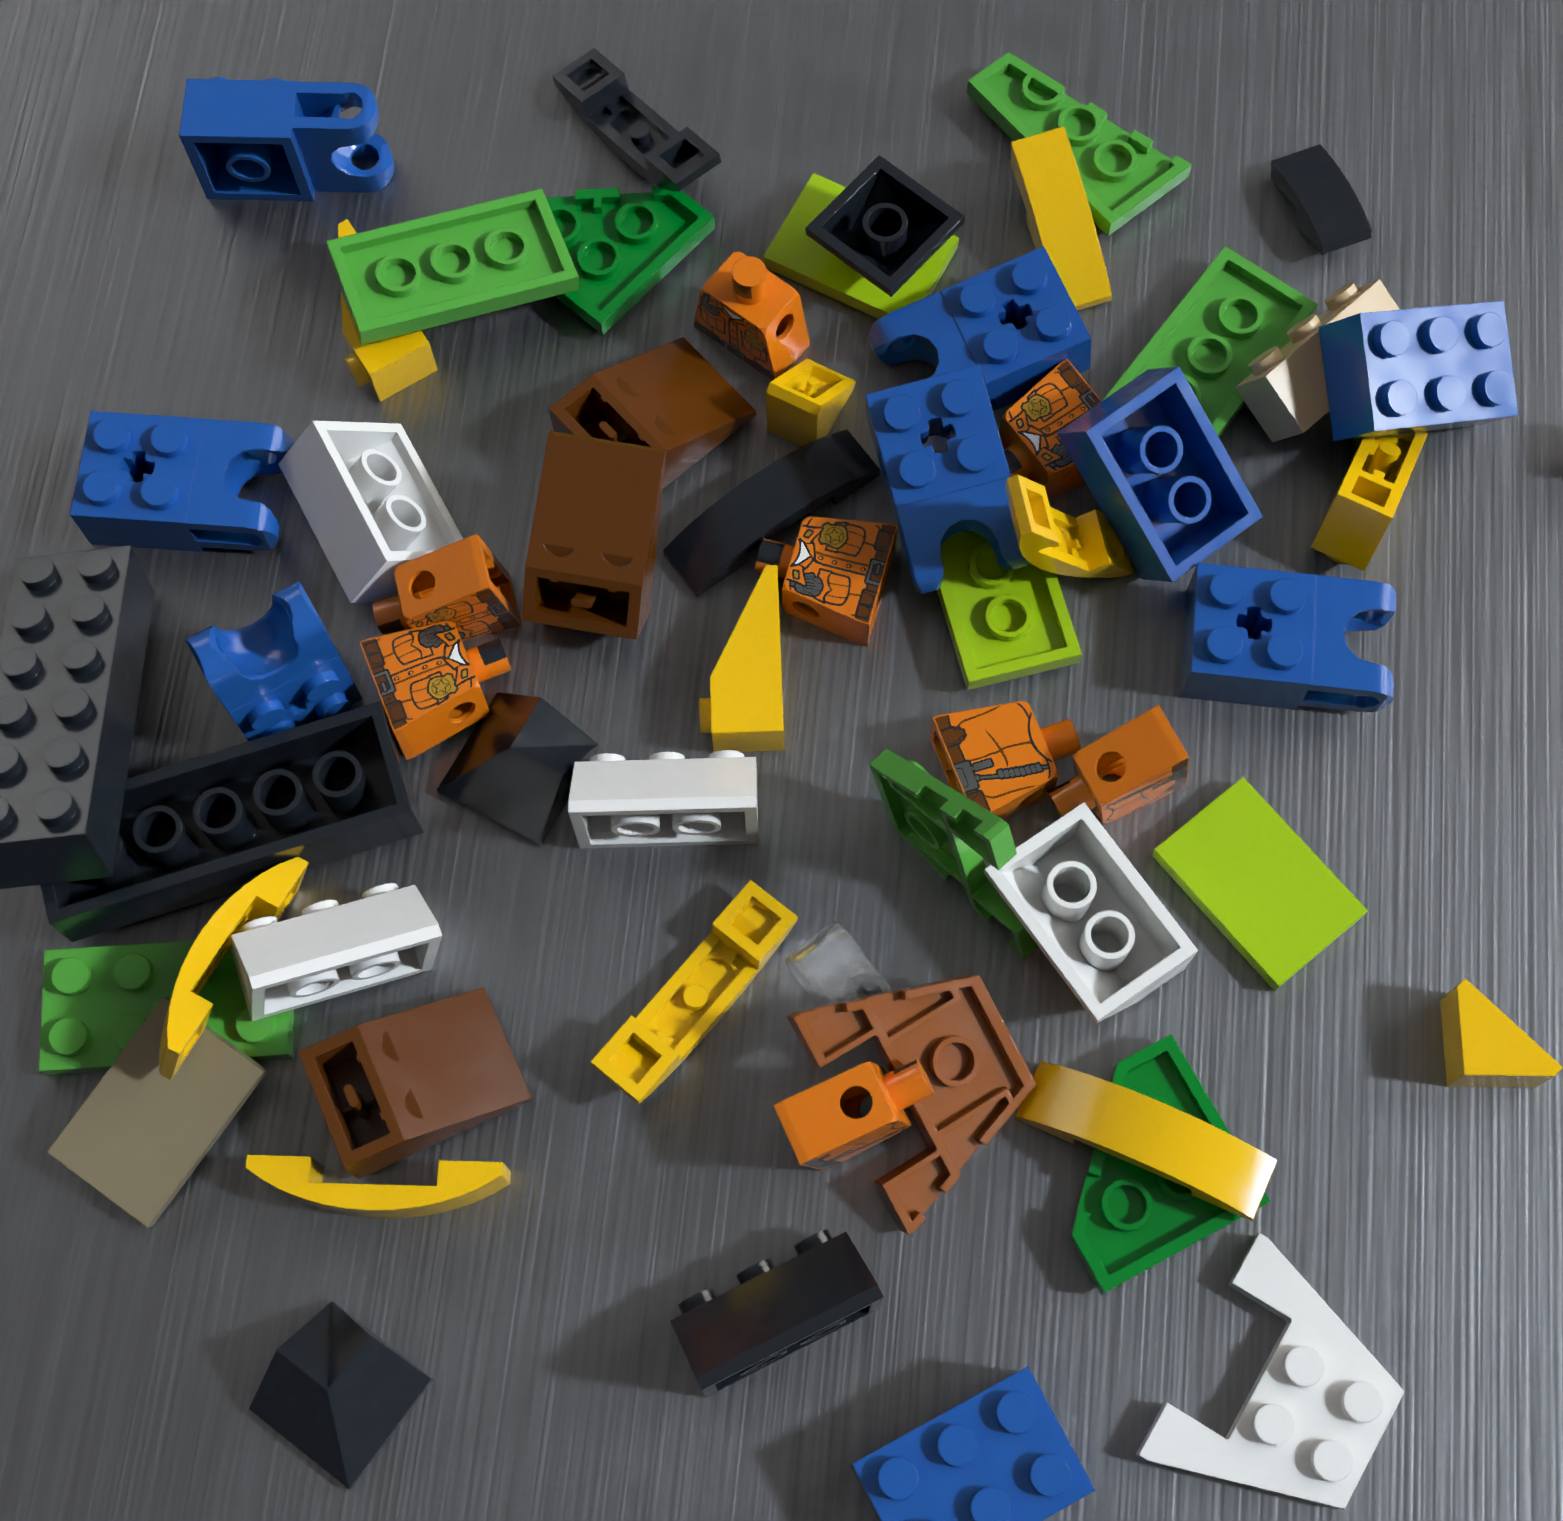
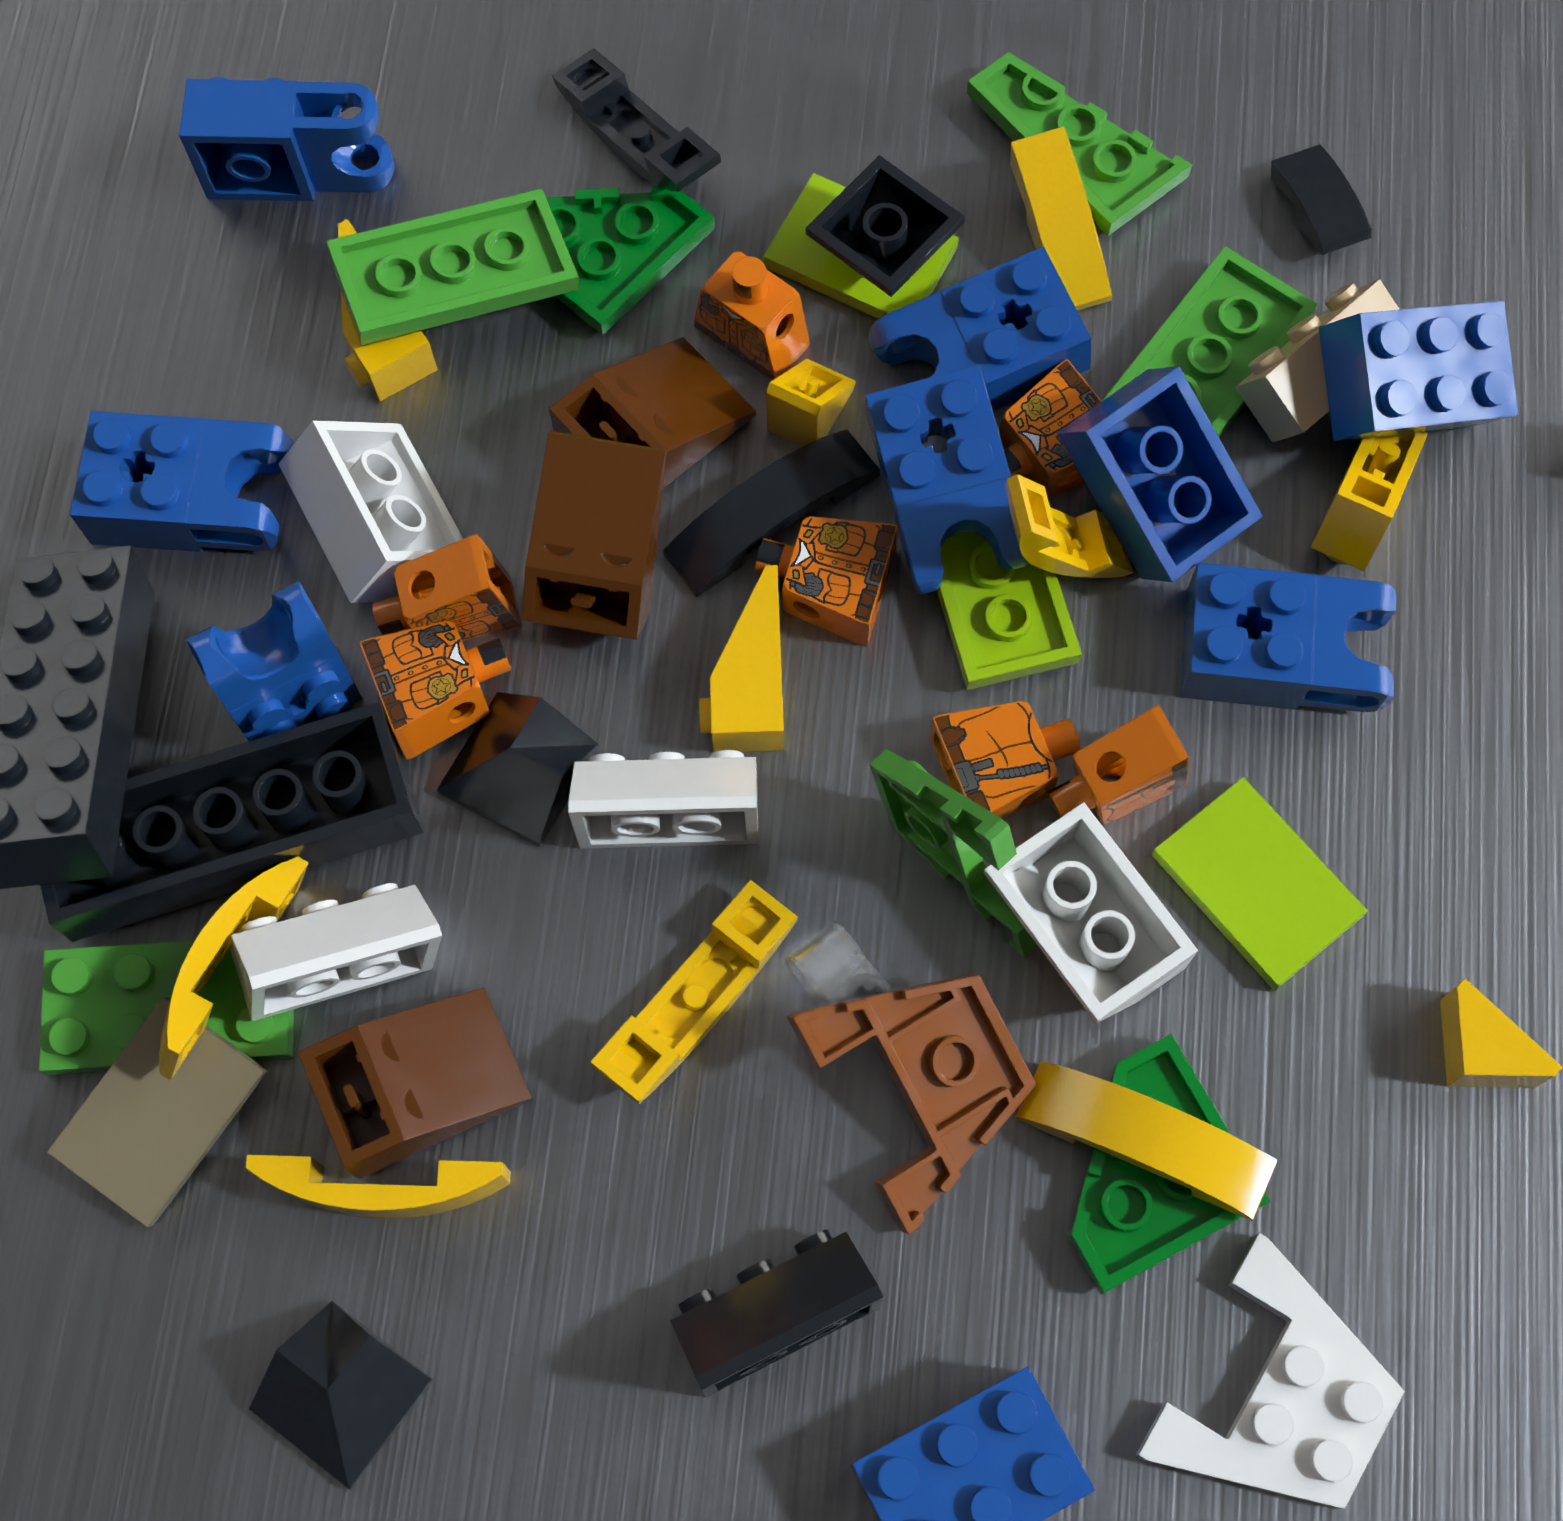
(827, 1120): orange torso -> none

